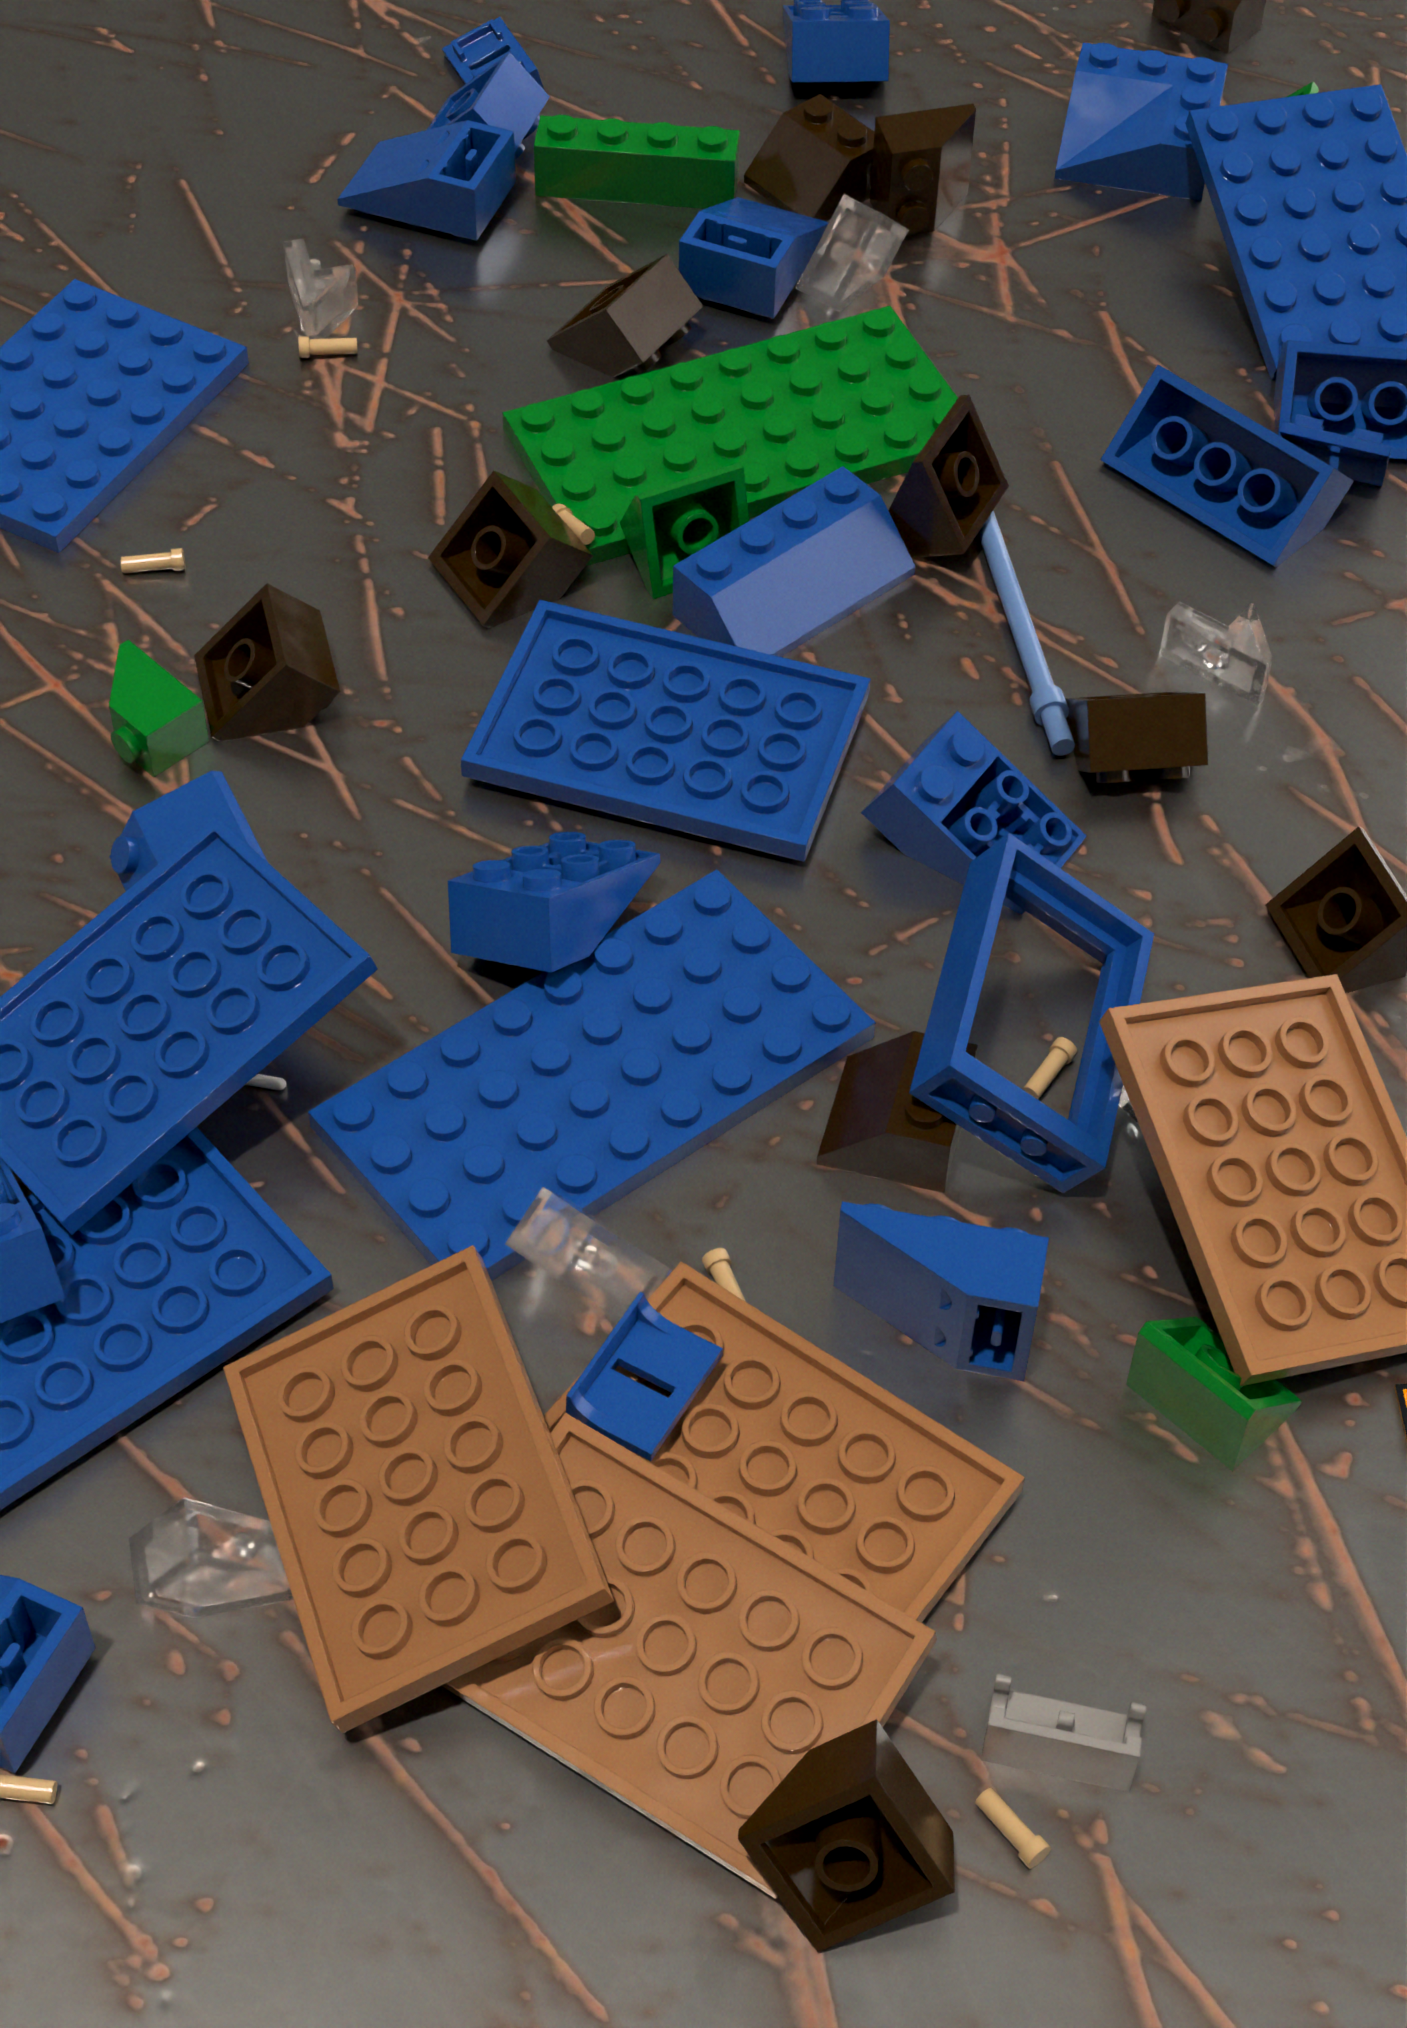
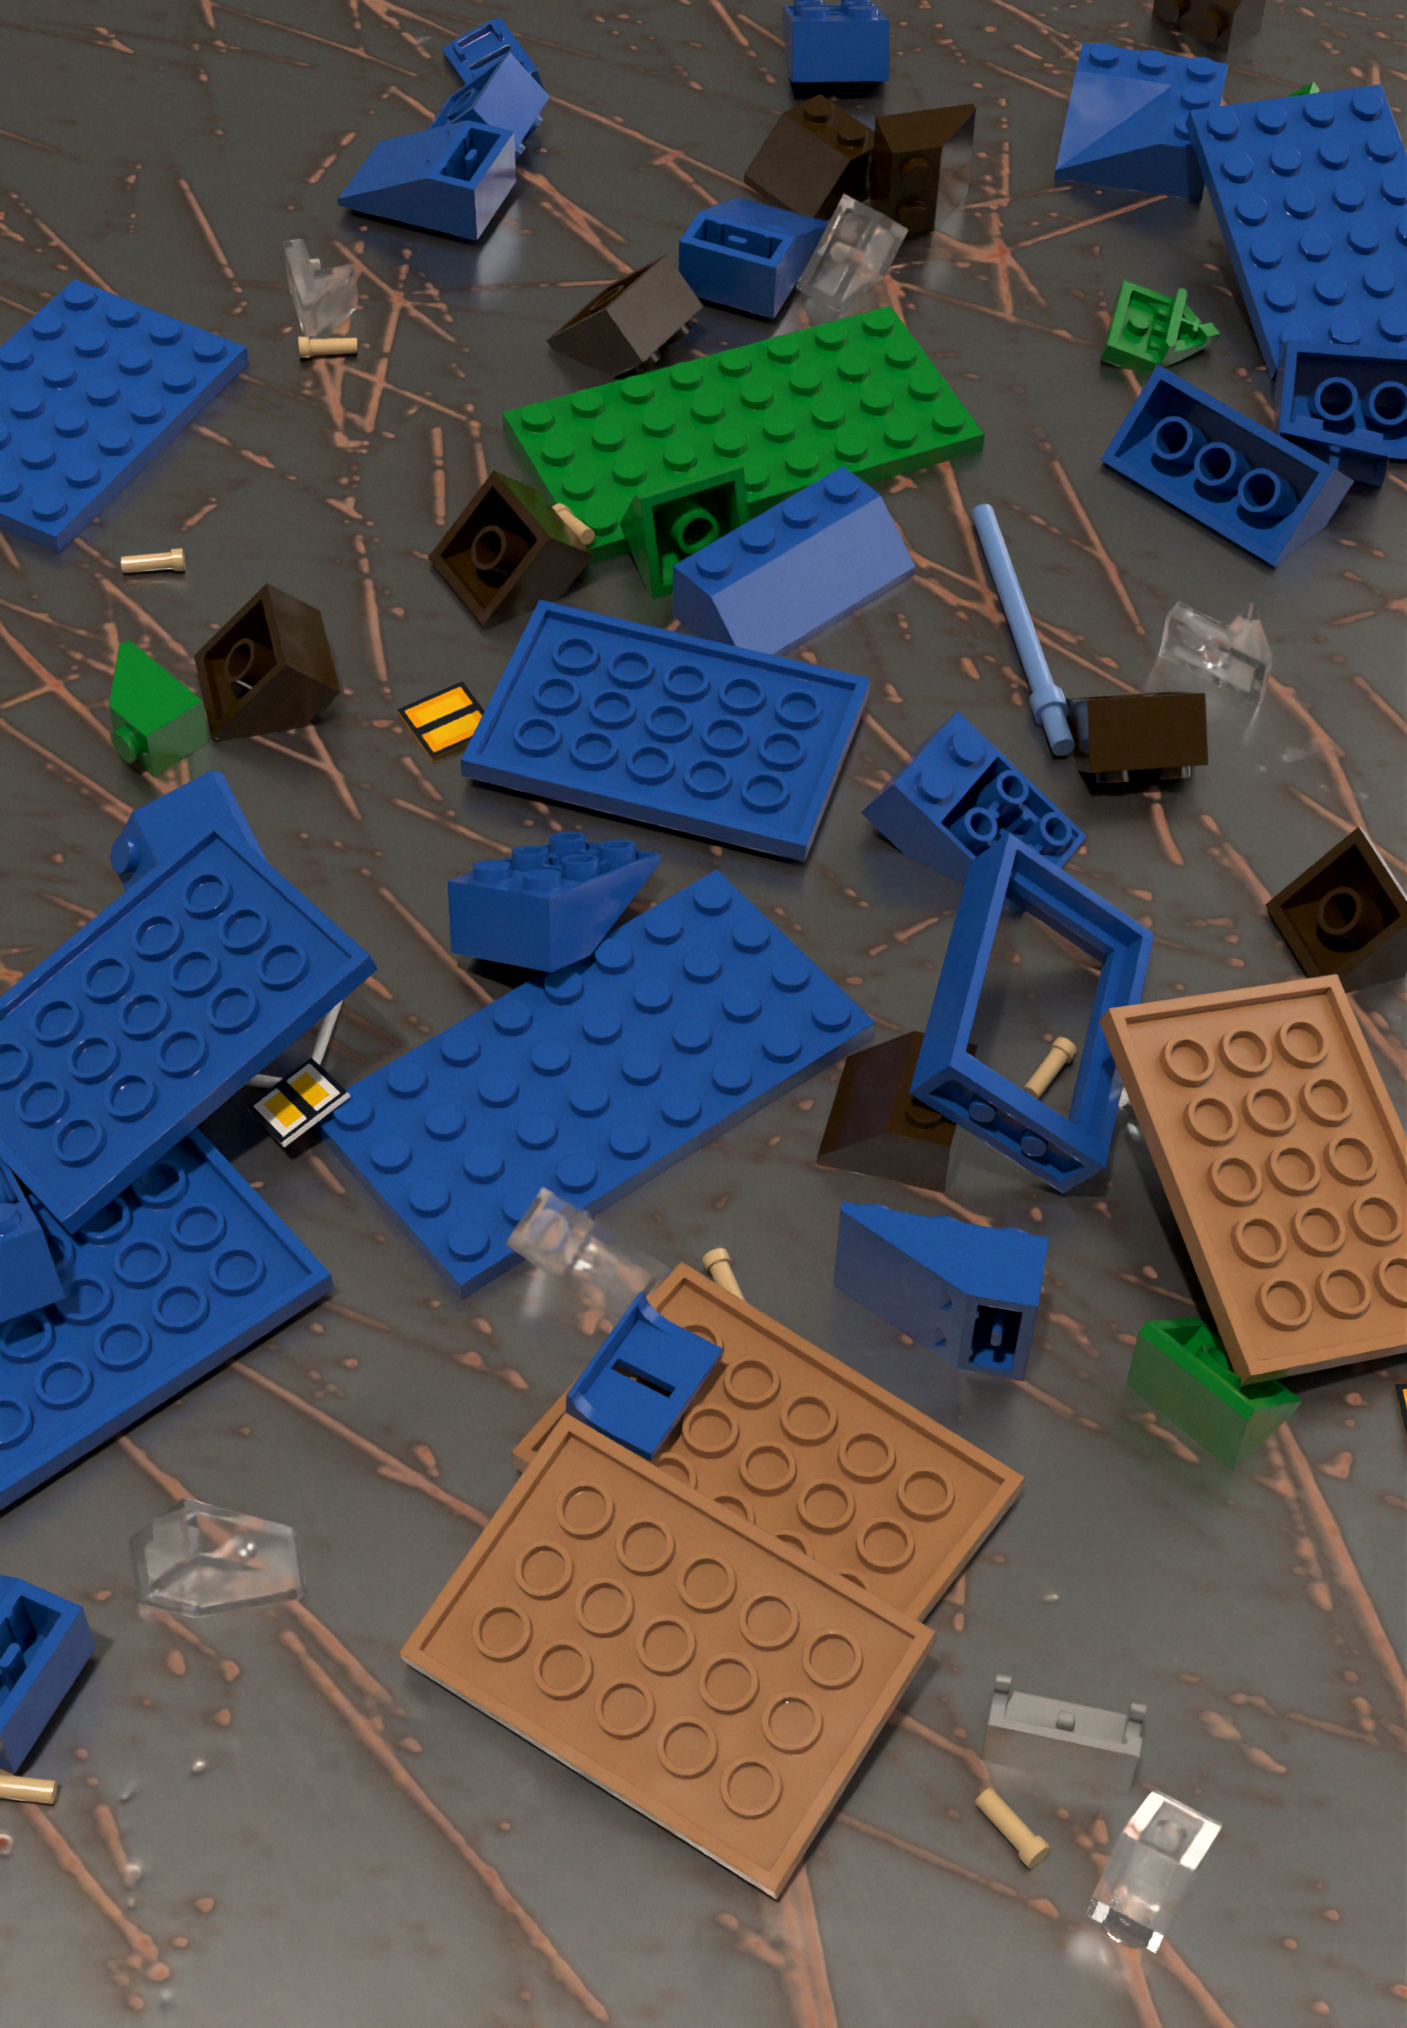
(302, 1095): none -> piece
(413, 1489): medium nougat plate -> none
(443, 720): none -> piece
(635, 162): green brick -> none
(851, 1838): dark brown slope -> none
(949, 486): dark brown slope -> none
(1152, 1871): none -> clear slope
(1153, 329): none -> green slope

